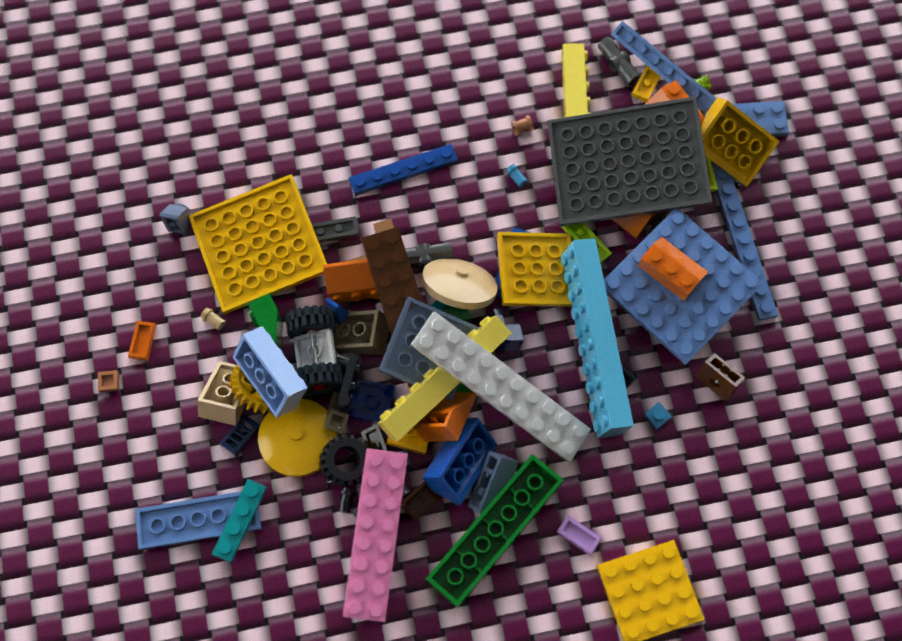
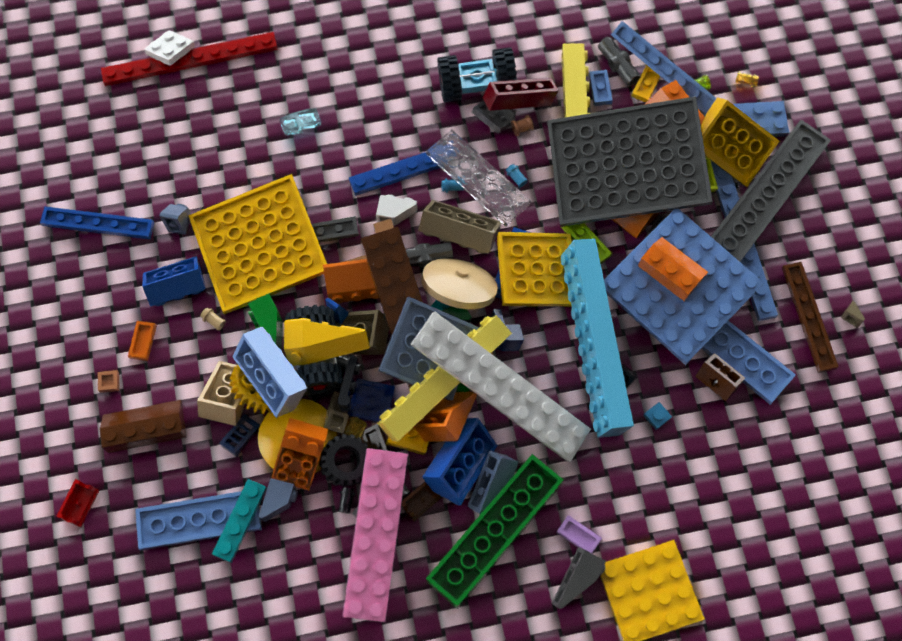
(77, 503): none -> red hinge
(97, 222): none -> blue plate
(142, 426): none -> reddish brown slope
(169, 47): none -> white plate
(173, 281): none -> blue slope
(194, 58): none -> red plate
(277, 499): none -> sand blue slope
(297, 121): none -> clear light blue slope
(299, 453): none -> orange slope
(314, 342): none -> yellow wedge
(354, 427): none -> clear yellow slope
(395, 208): none -> white slope
(450, 185): none -> dark azure pin
(459, 226): none -> dark tan slope
(474, 75): none -> black plate
(478, 177): none -> clear plate
(497, 120): none -> flat silver bracket
(520, 94): none -> dark red brick
(580, 575): none -> dark grey slope
(600, 87): none -> medium blue plate
(748, 79): none -> clear yellow pin
(761, 370): none -> medium blue plate
(770, 190): none -> dark grey plate
(810, 317): none -> reddish brown plate
(853, 315): none -> dark tan slope

